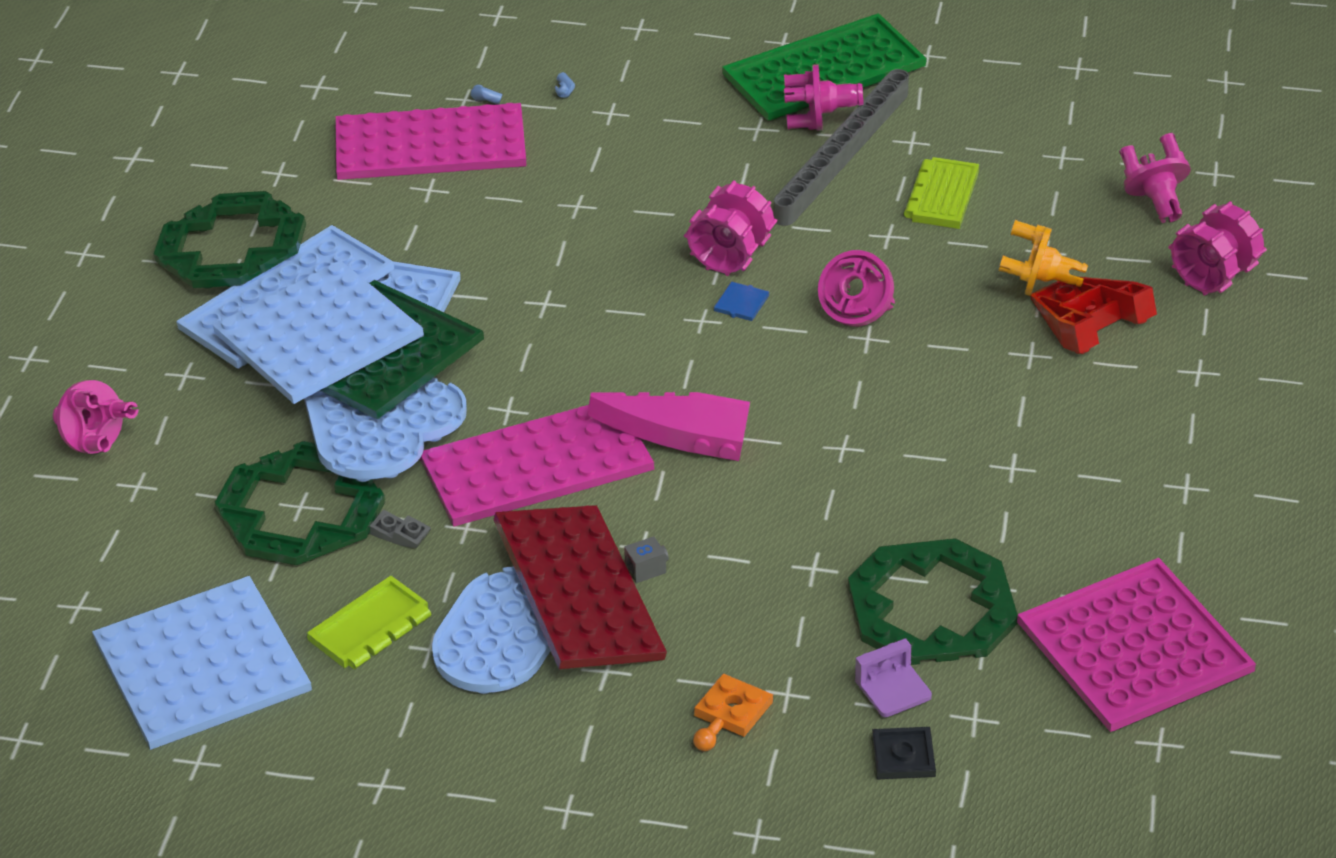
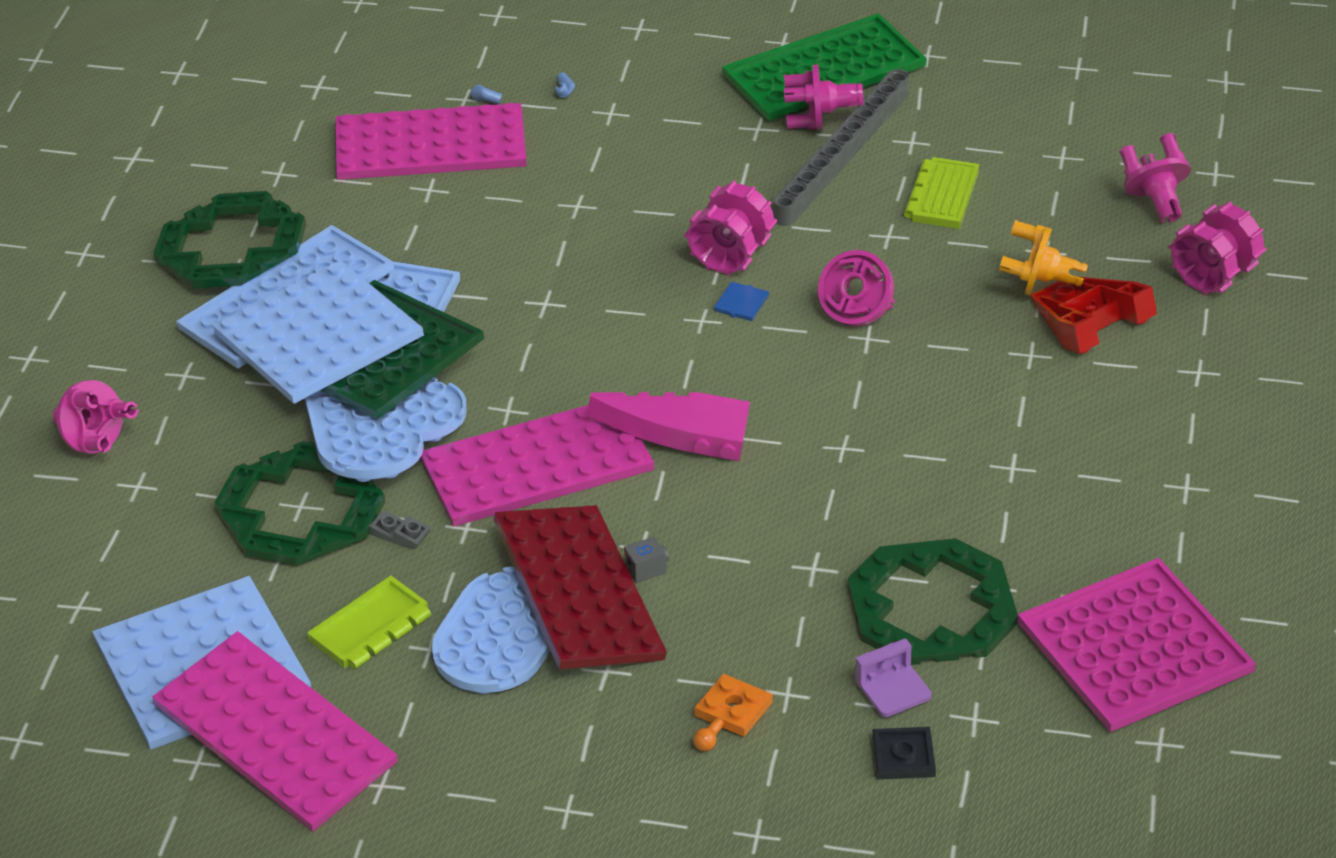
(275, 730): none -> dark pink plate

